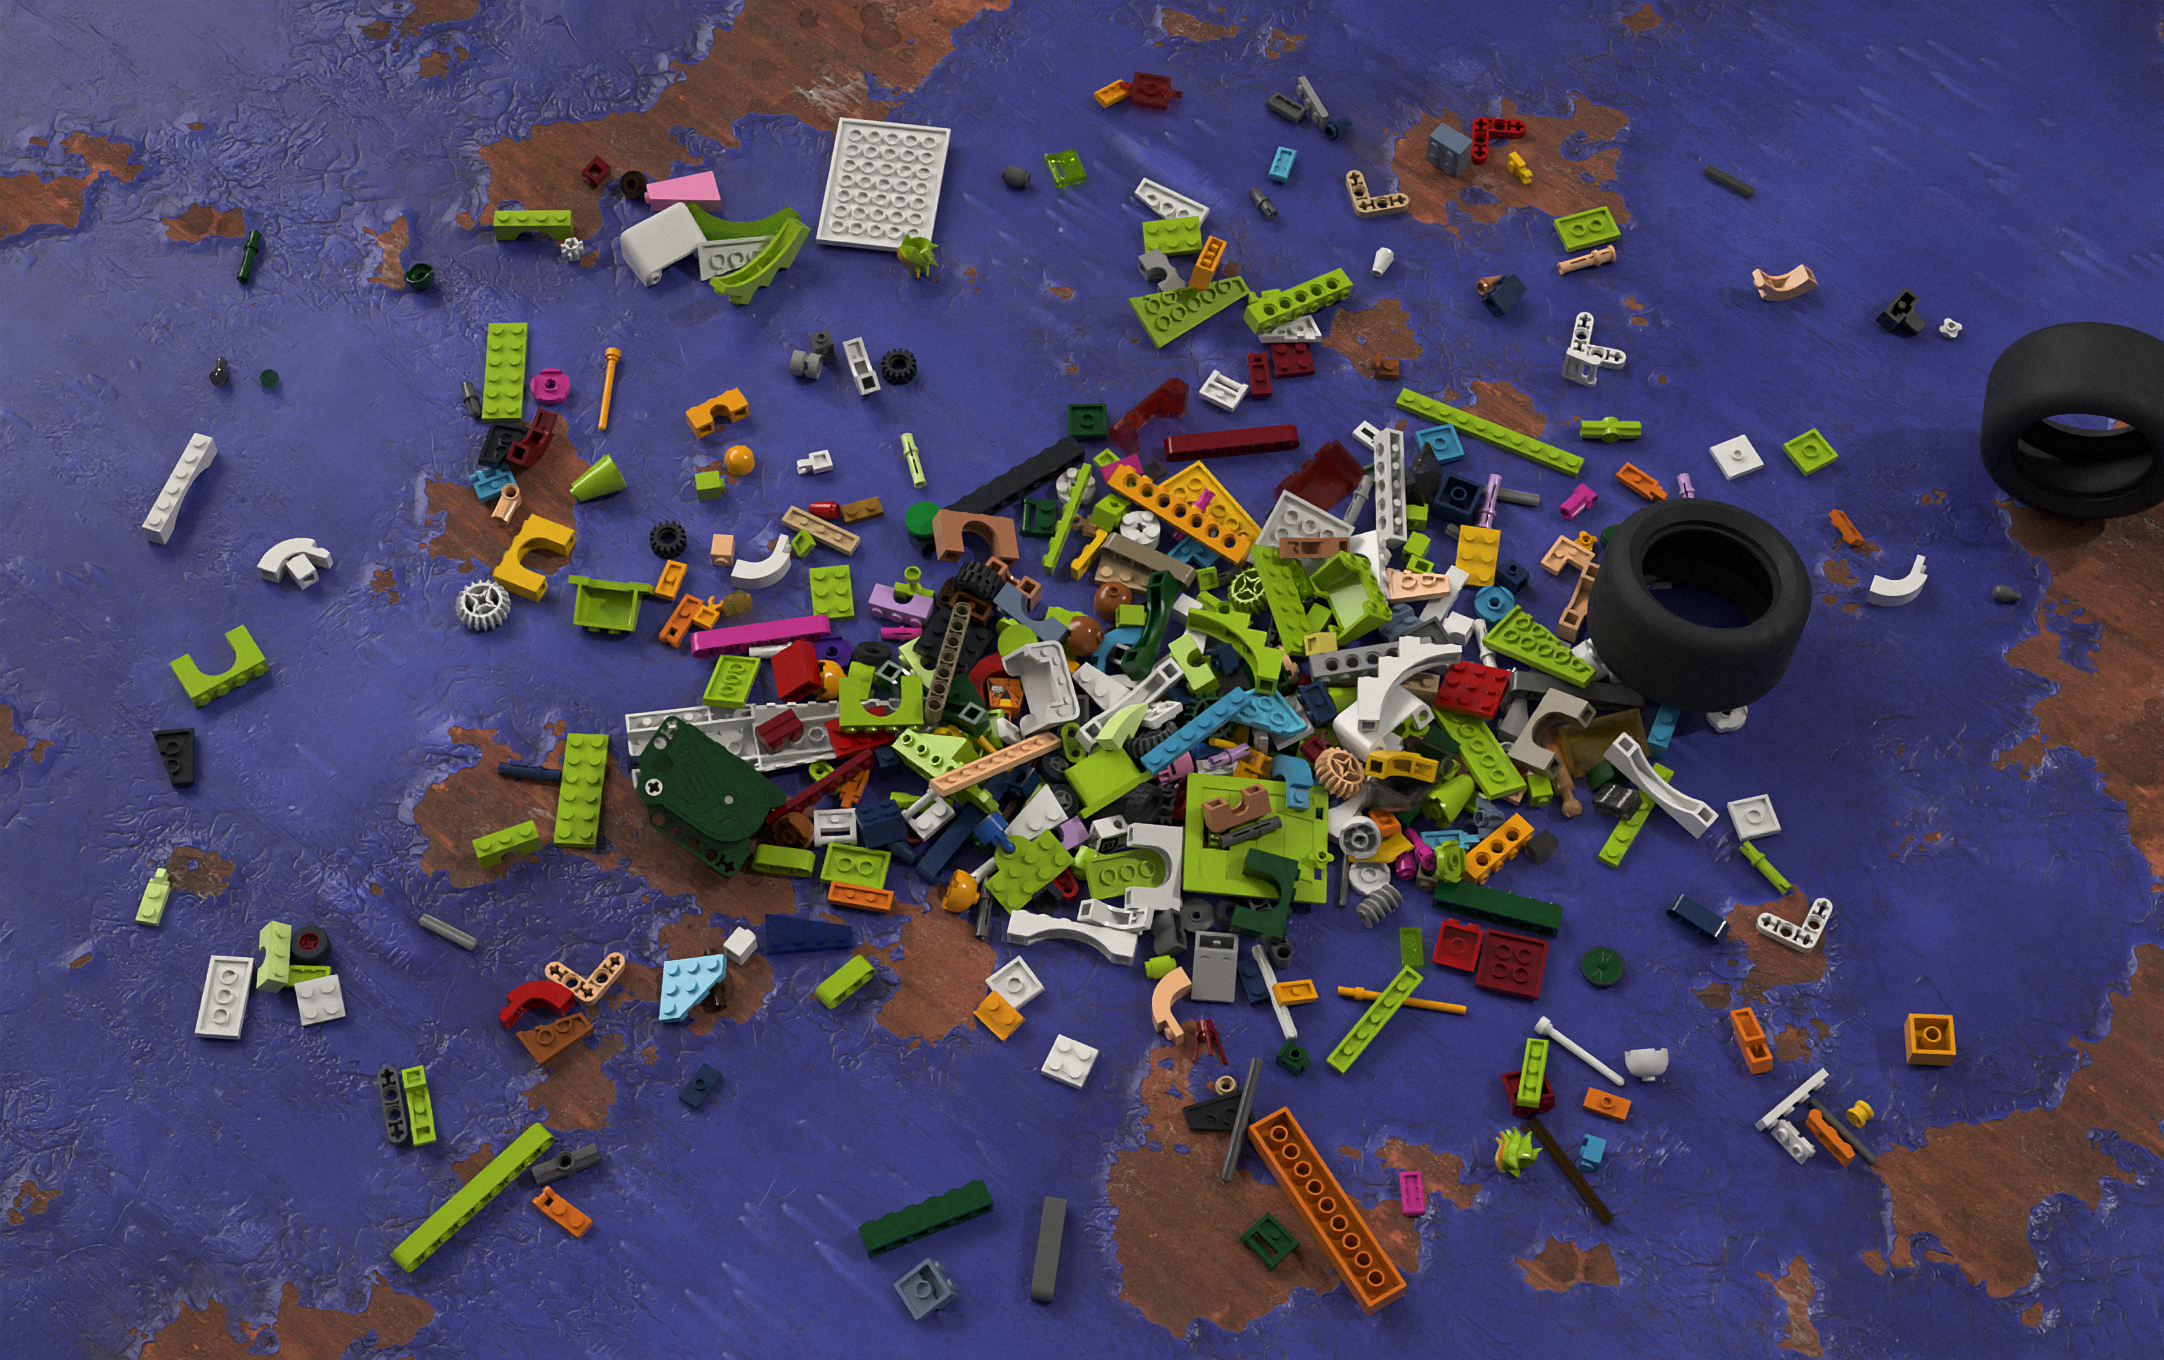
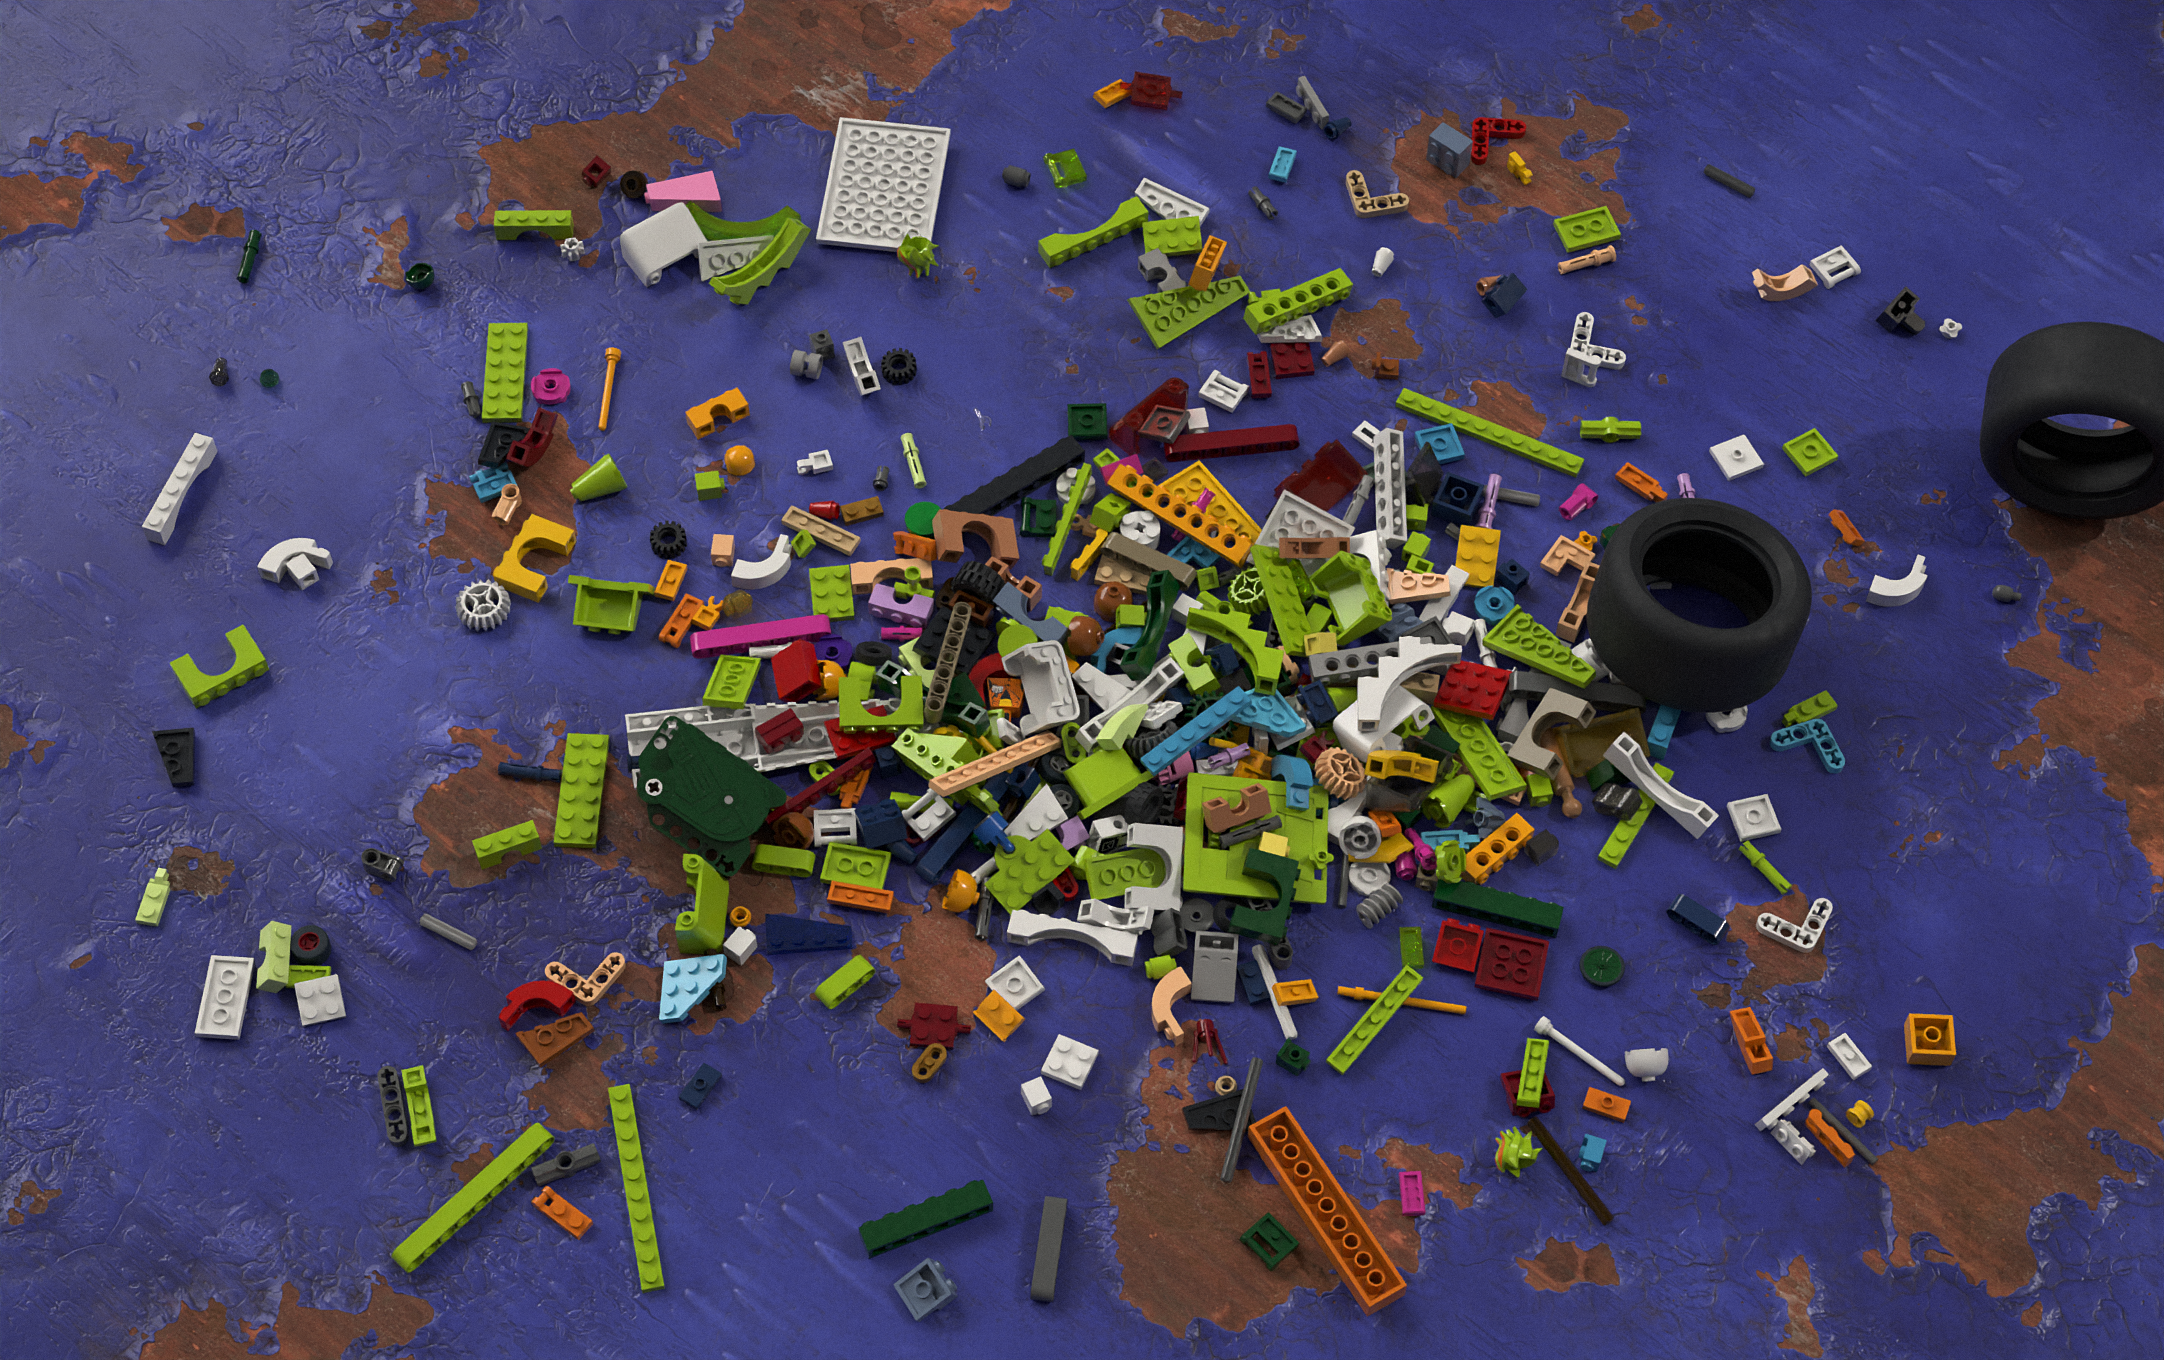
(385, 866): none -> dark grey piece
(636, 1188): none -> lime plate
(706, 925): none -> lime windscreen
(740, 911): none -> light orange plate
(867, 574): none -> light nougat arch
(881, 482): none -> dark grey pin
(915, 546): none -> orange plate
(928, 1064): none -> pearl gold plate
(934, 1025): none -> dark red plate
(982, 419): none -> clear hand
(1036, 1096): none -> white brick
(1062, 247): none -> lime arch
(1164, 424): none -> dark grey plate
(1197, 422): none -> white brick
(1274, 844): none -> light yellow brick
(1336, 353): none -> nougat cone
(1810, 709): none -> lime hinge
(1811, 735): none -> medium azure beam
(1833, 261): none -> white plate
(1849, 1056): none -> white plate

